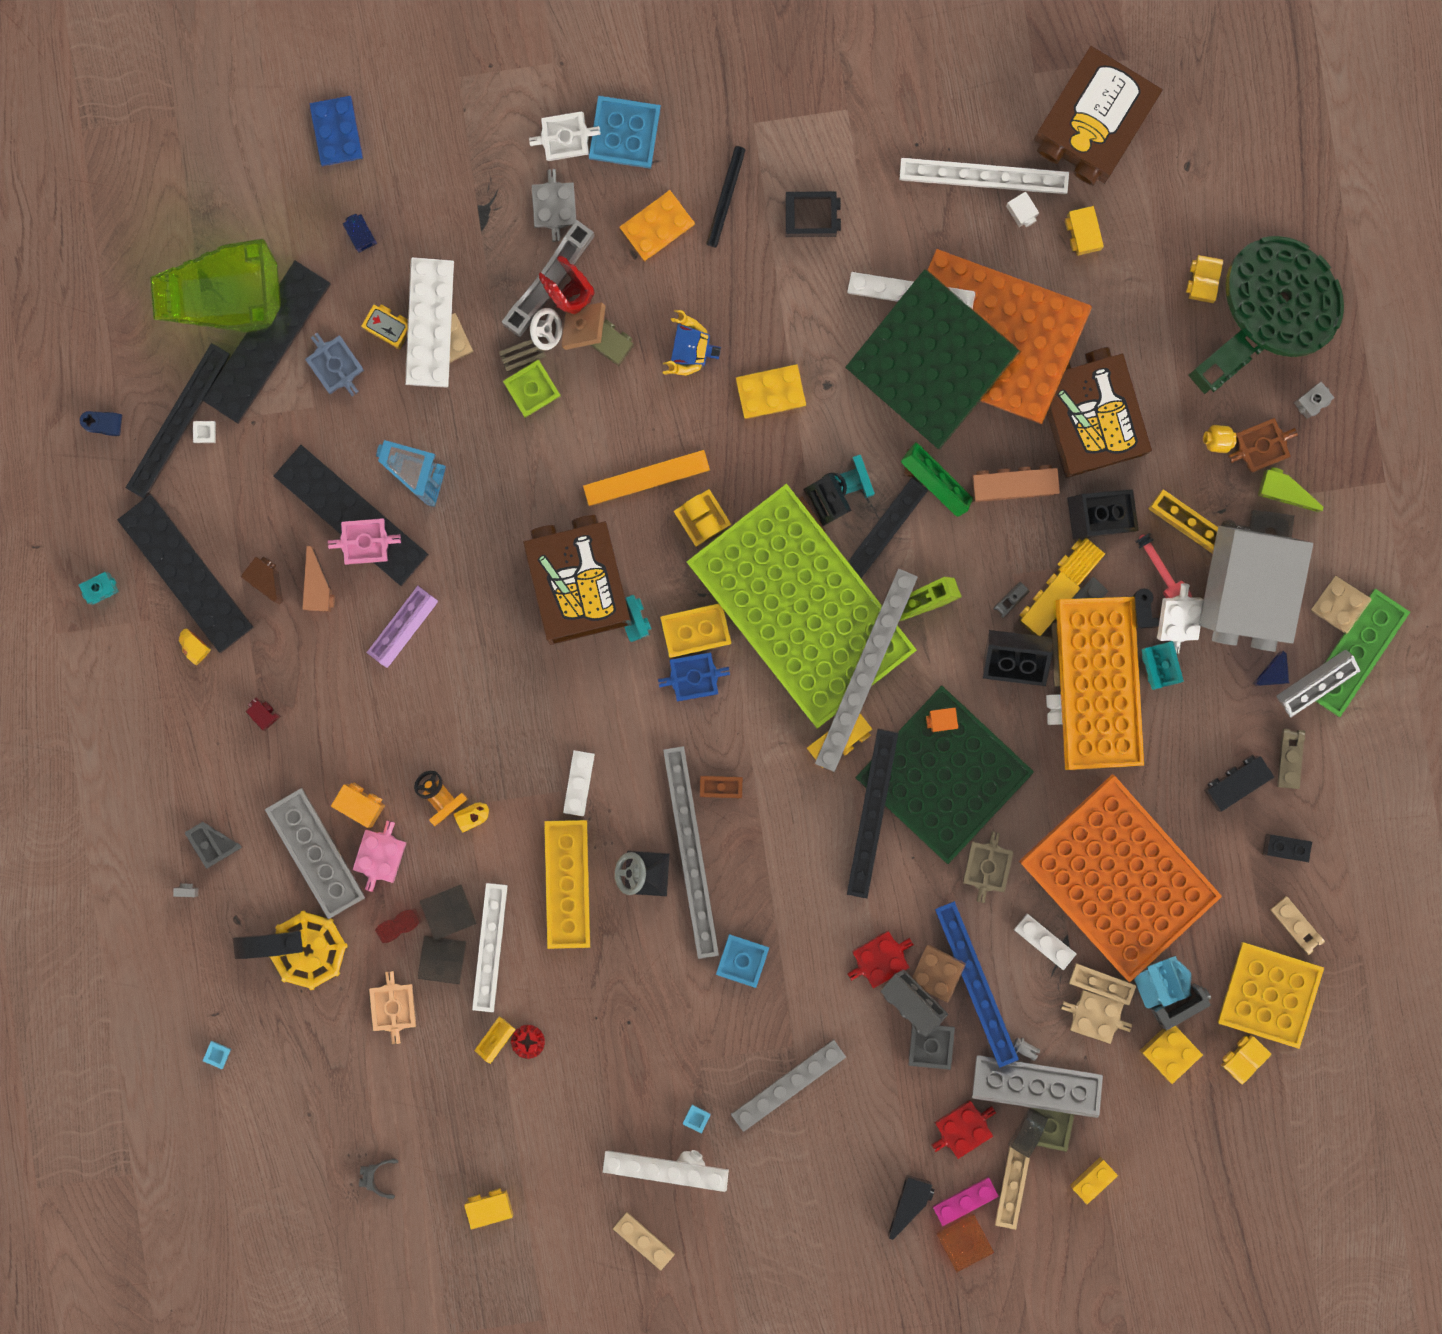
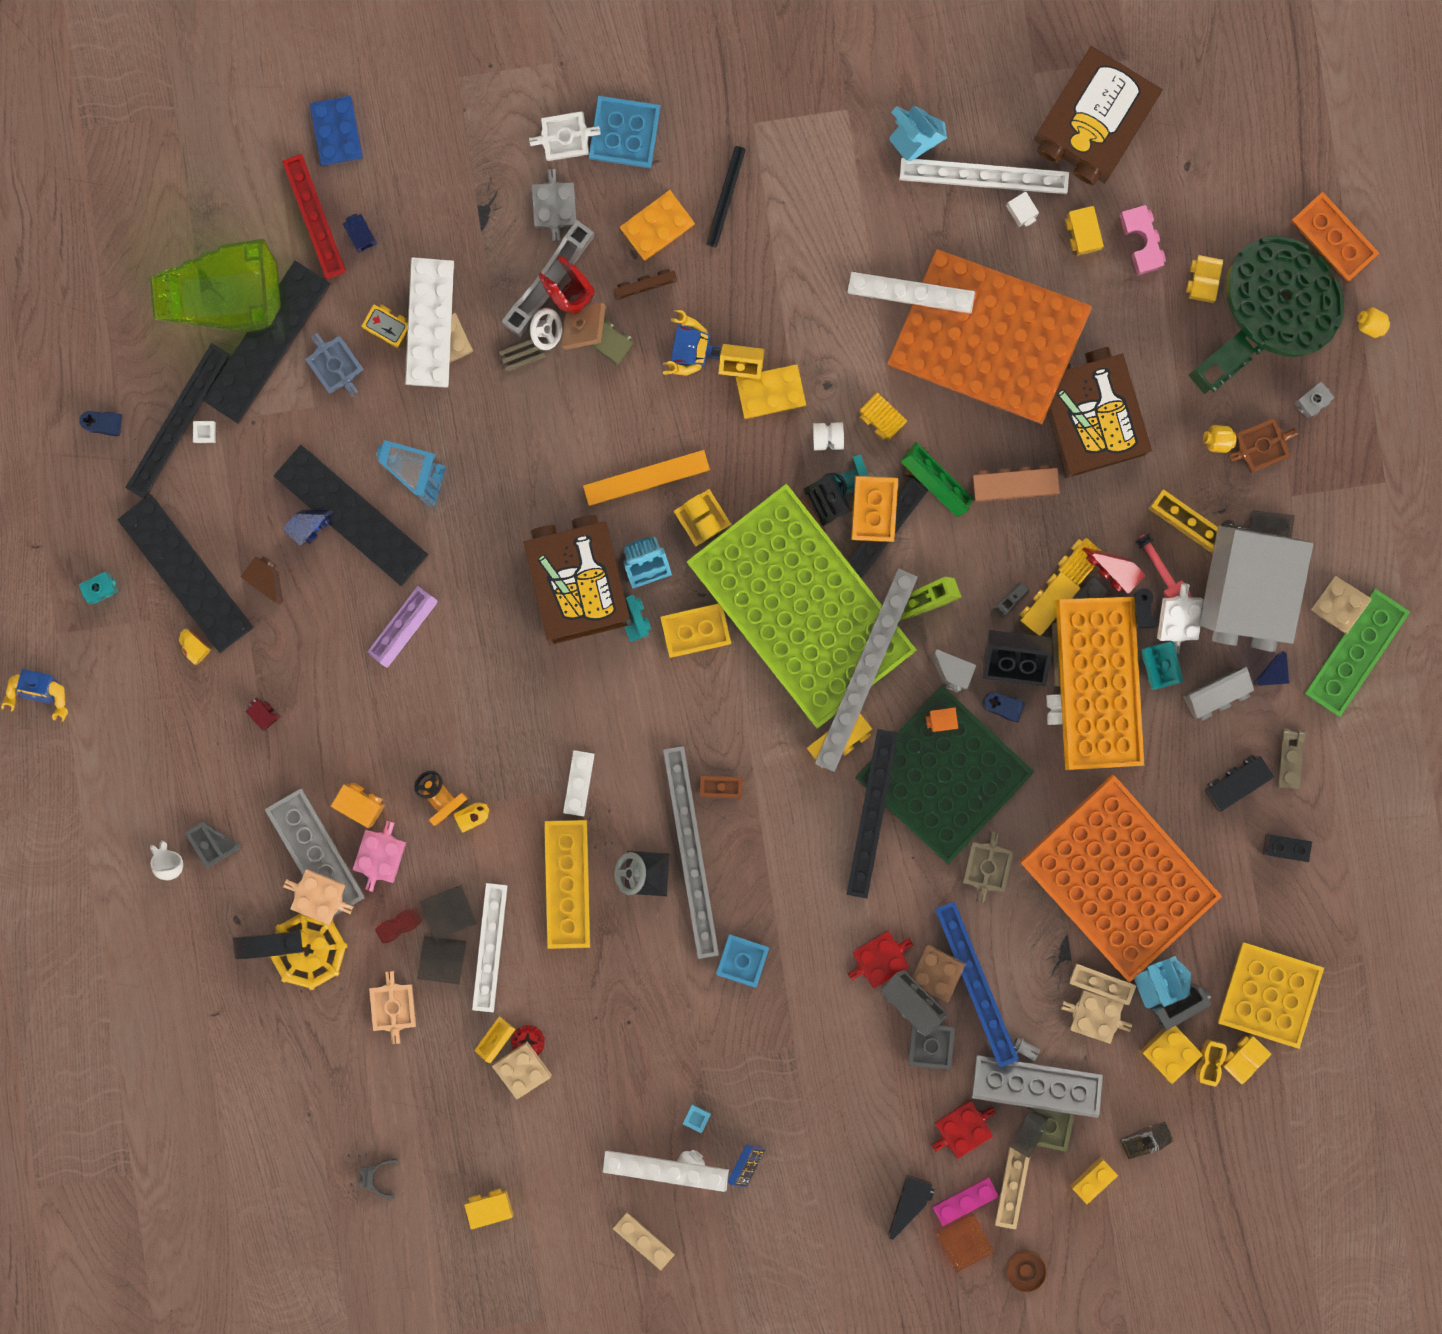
(38, 688): none -> torso
(165, 863): none -> white piece
(185, 890): light grey plate -> none
(217, 1054): medium azure plate -> none
(306, 524): none -> clear blue slope
(314, 216): none -> red plate
(317, 590): nougat slope -> none
(318, 896): none -> light nougat plate
(364, 541): bright pink plate -> none
(522, 1070): none -> tan plate
(531, 388): lime plate -> none
(645, 283): none -> reddish brown plate
(645, 562): none -> medium azure piece
(694, 677): blue plate -> none
(741, 361): none -> yellow brick
(746, 1165): none -> tile
(788, 1085): light grey plate -> none
(791, 231): black window -> none
(828, 436): none -> white wheel
(874, 508): none -> light orange plate
(882, 417): none -> yellow brick
(916, 132): none -> medium azure piece
(932, 359): dark green plate -> none
(953, 670): none -> light grey slope
(1007, 706): none -> dark blue piece
(1026, 1271): none -> dark orange piece
(1045, 941): white plate -> none
(1102, 514): black slope -> none
(1118, 569): none -> slope
(1139, 222): none -> bright pink arch
(1147, 1140): none -> clear smoke slope
(1209, 1067): none -> yellow brick
(1219, 694): none -> light grey slope
(1284, 489): lime slope -> none
(1296, 924): tan plate -> none
(1318, 683): light grey slope -> none
(1334, 237): none -> orange plate
(1373, 322): none -> yellow head

